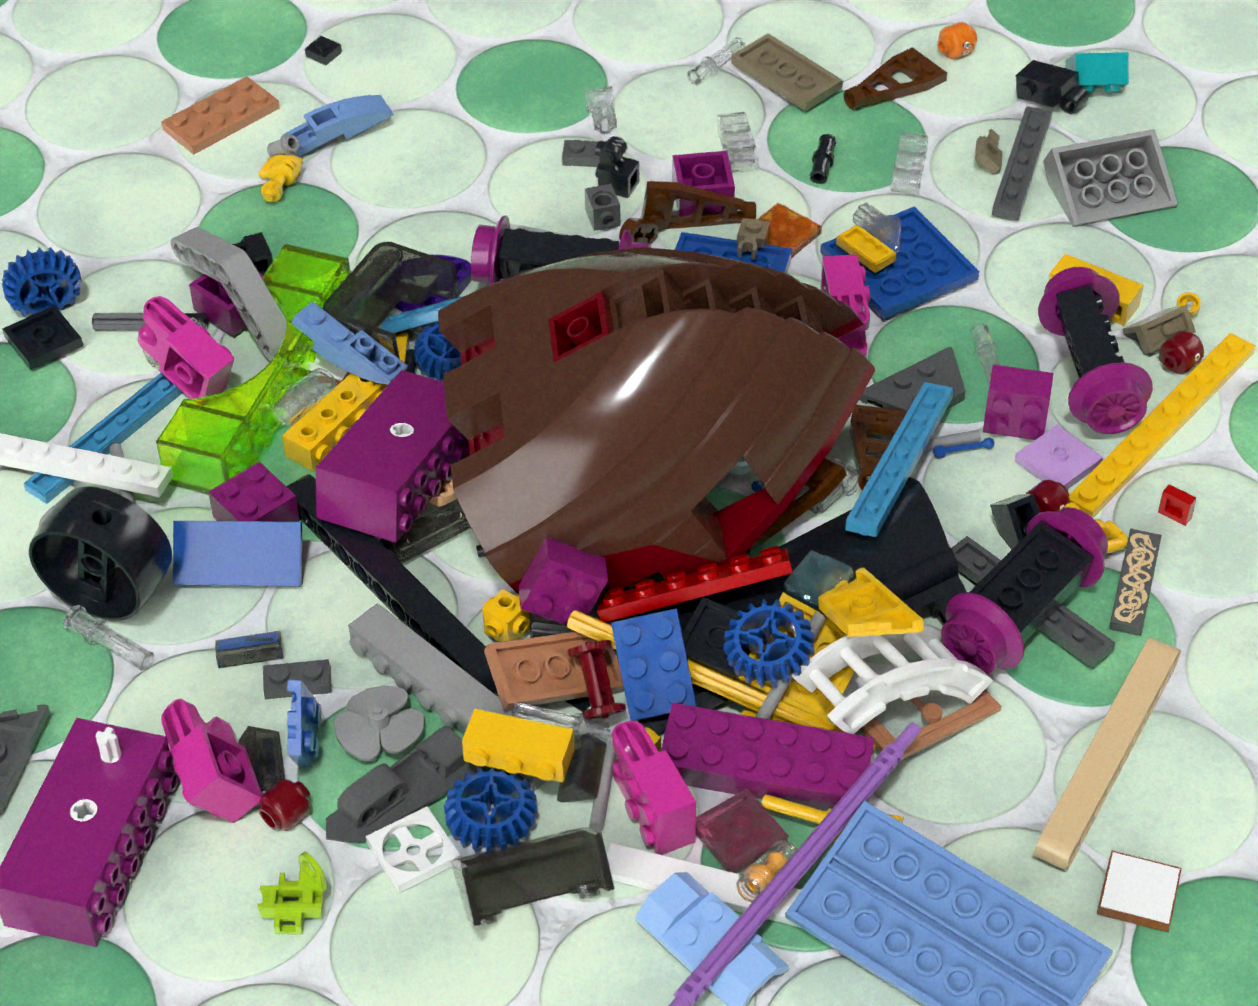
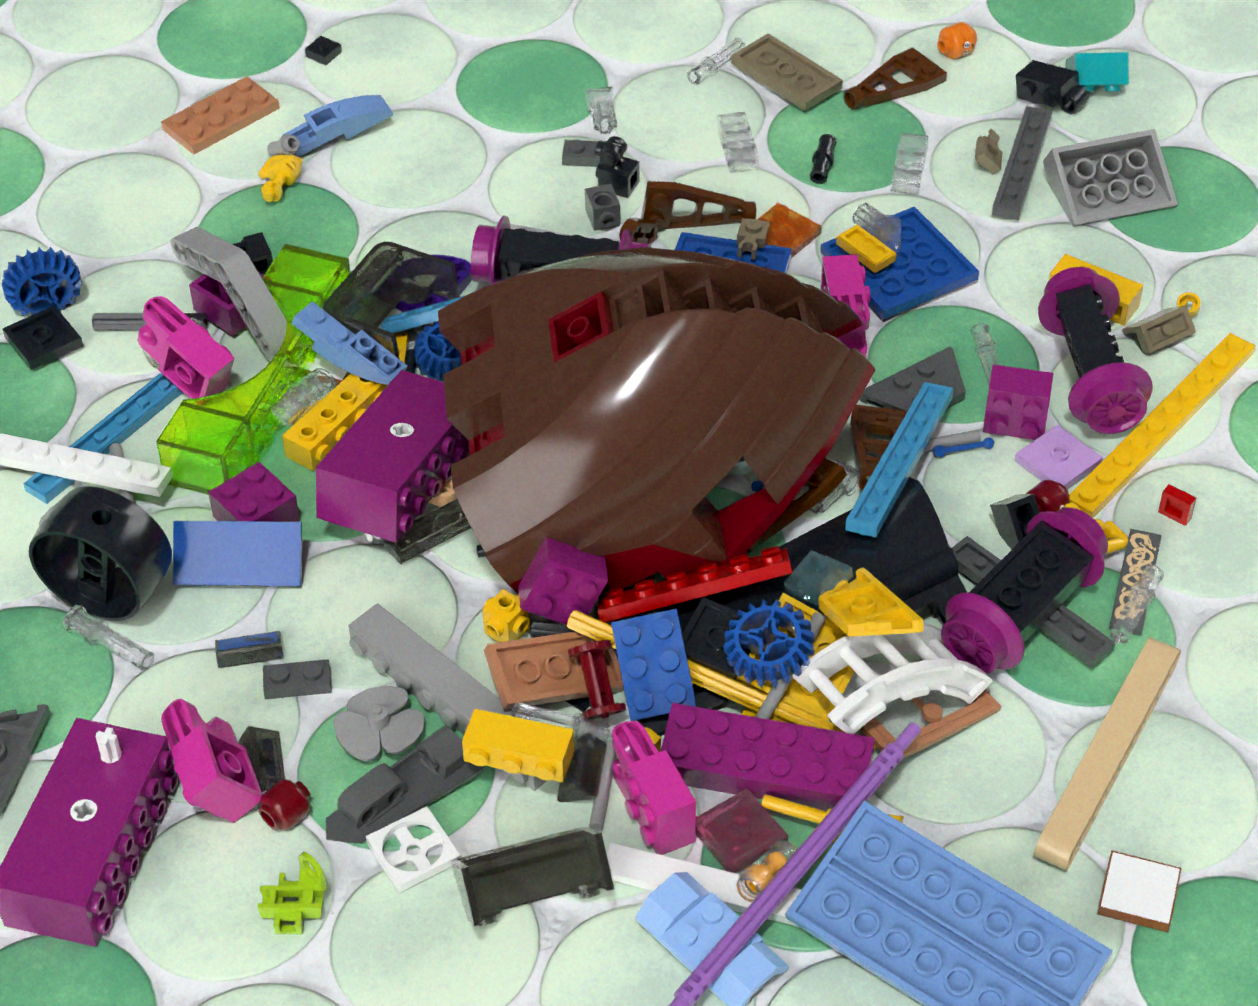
(302, 724): blue wing -> none
(396, 587): black beam -> none
(472, 800): blue gear -> none
(704, 171): magenta brick -> none
(1141, 595): none -> clear axle
(1181, 352): dark red head -> none

